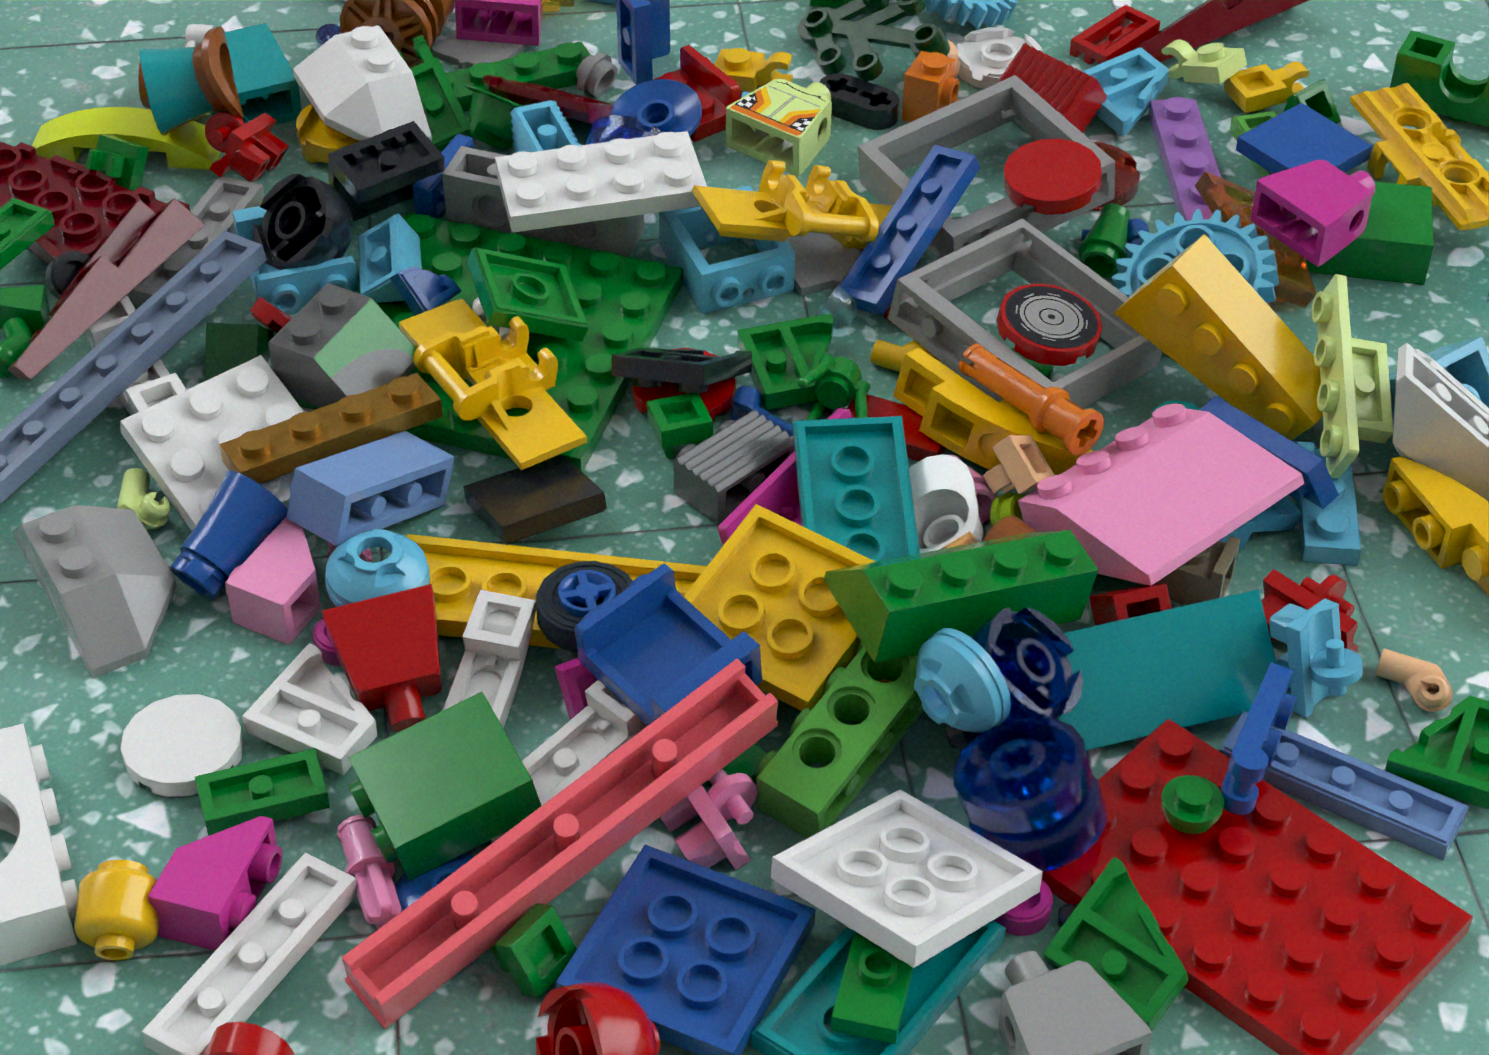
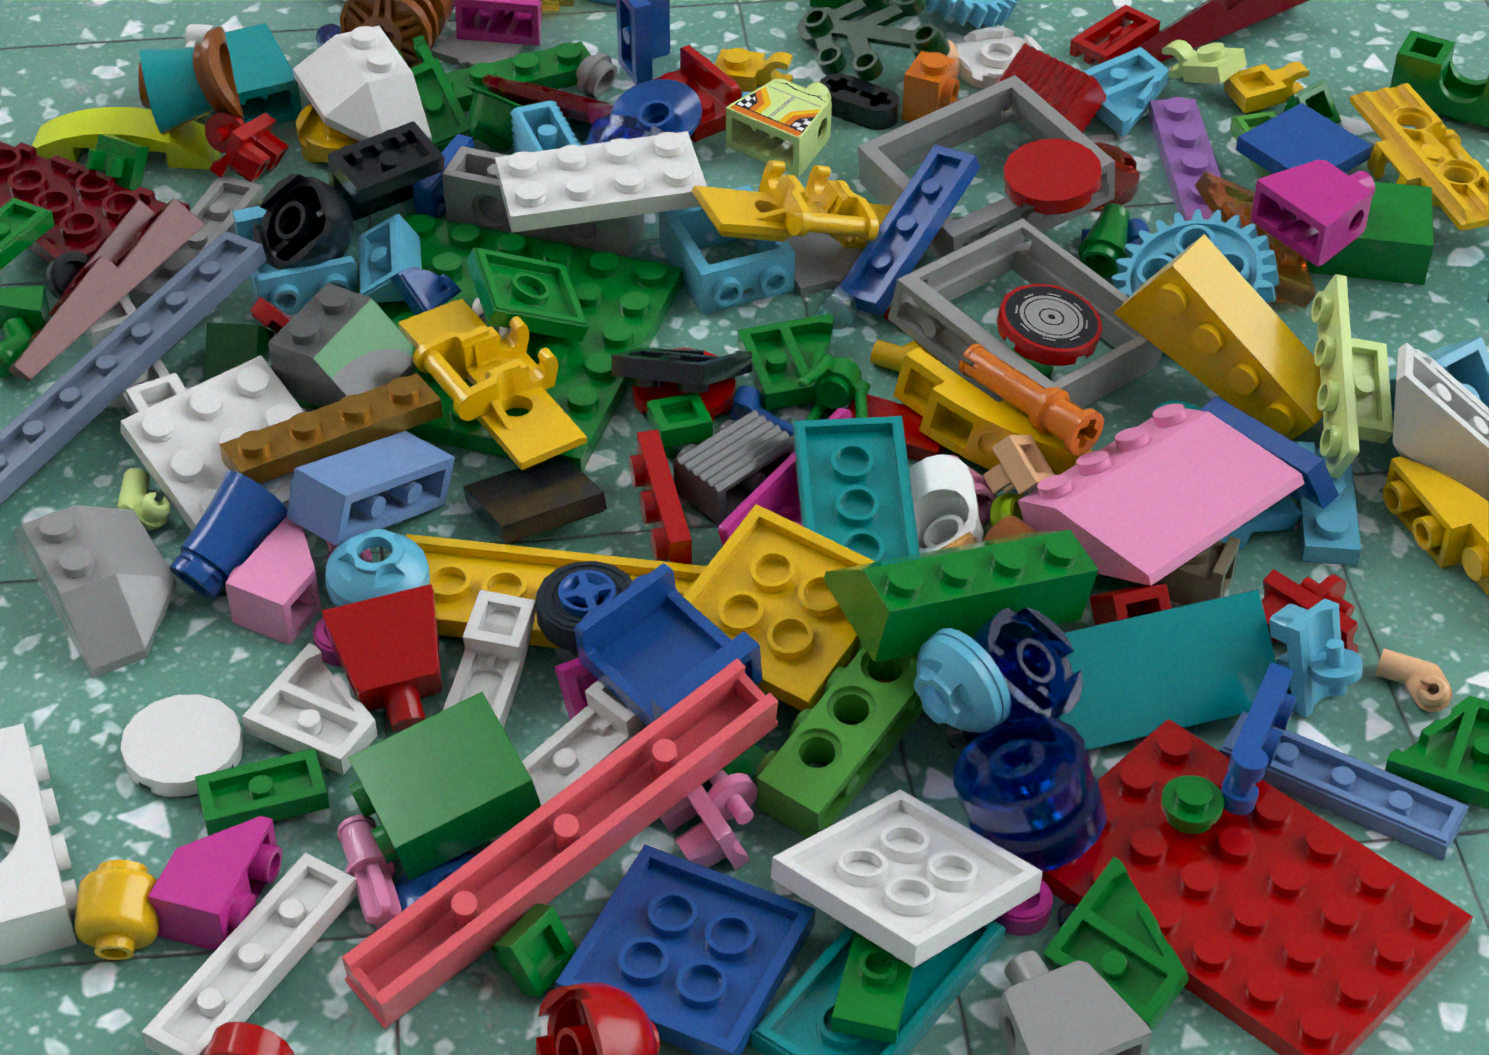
(660, 500): none -> red plate

